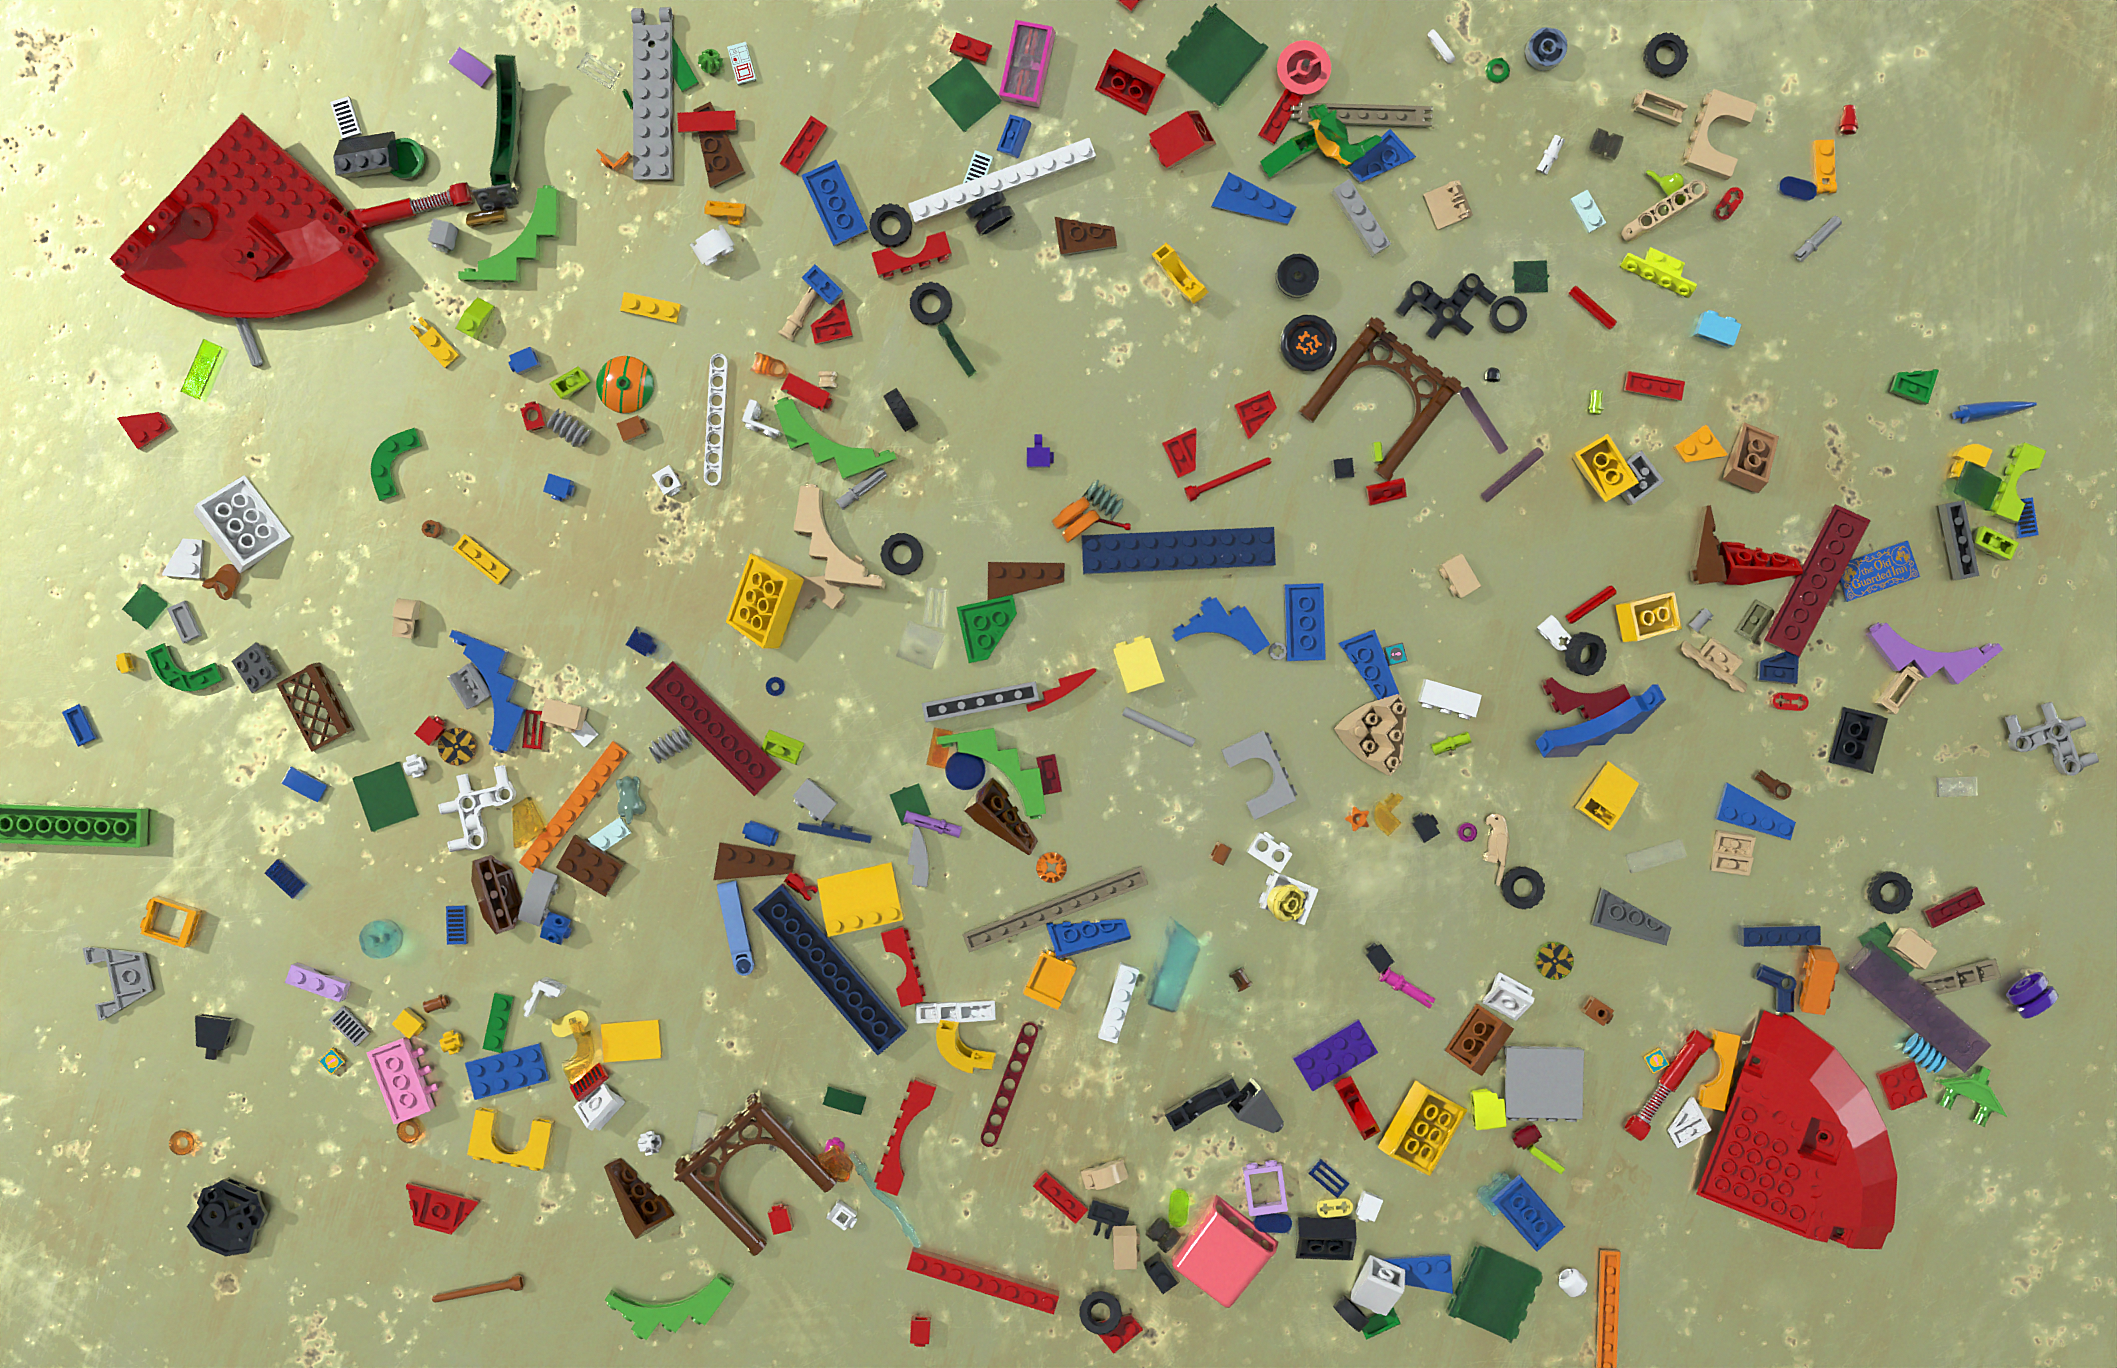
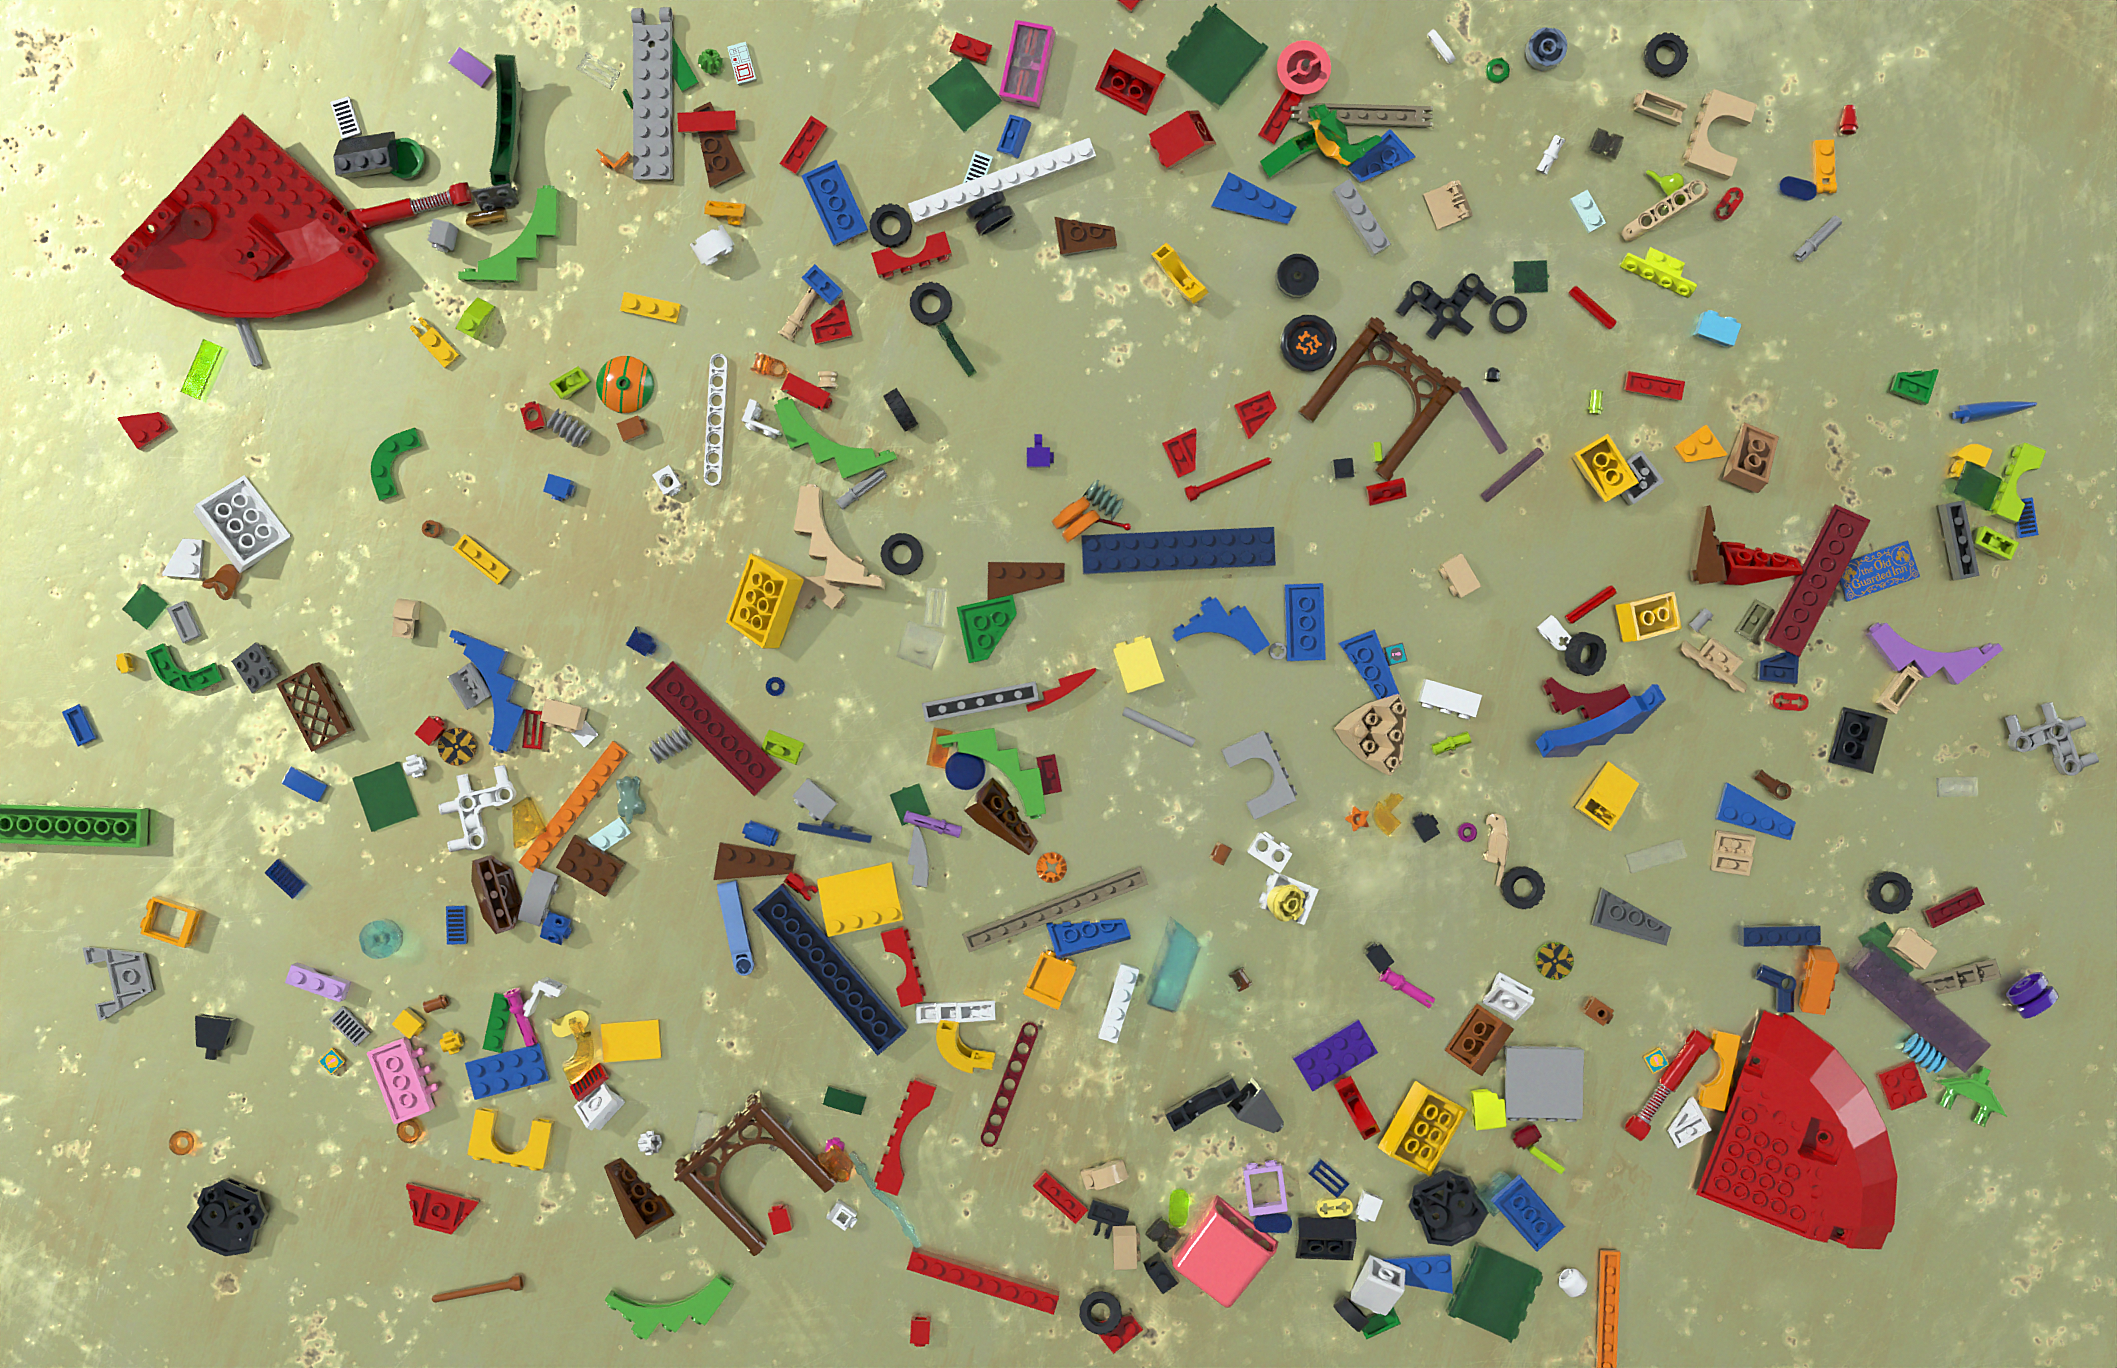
(516, 1008): none -> dark pink pin
(524, 361): blue brick -> none
(1455, 1221): none -> black brick

